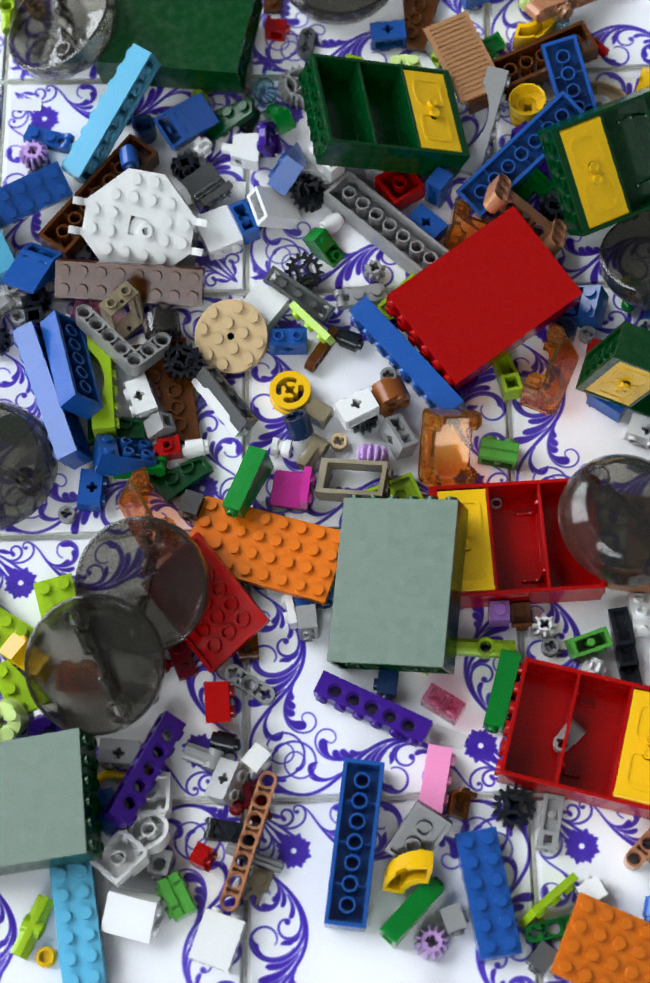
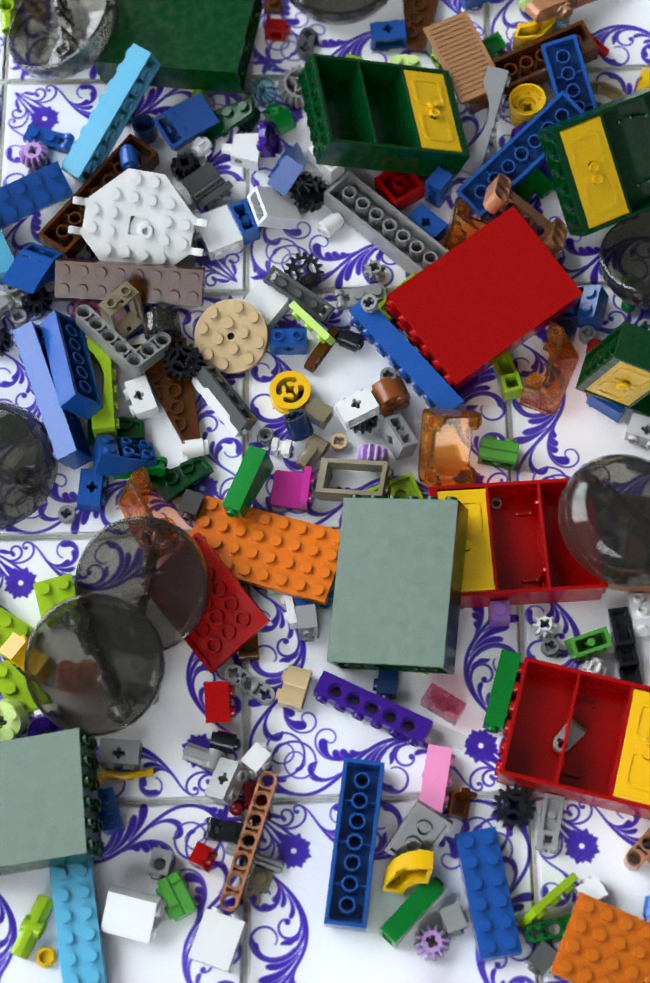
(25, 104): white sticker -> none
(34, 314): black brick -> none
(116, 810): dark purple brick -> none
(131, 849): white plate -> none
(159, 425): light grey brick -> none
(172, 452): red brick -> none
(181, 661): dark red plate -> none
(265, 431): none -> light grey plate
(294, 688): none -> tan brick
(324, 246): green slope -> none
(365, 299): none -> light grey bush
(471, 647): lime piece -> none
(520, 615): reddish brown bracket -> none
(551, 208): black gear -> none

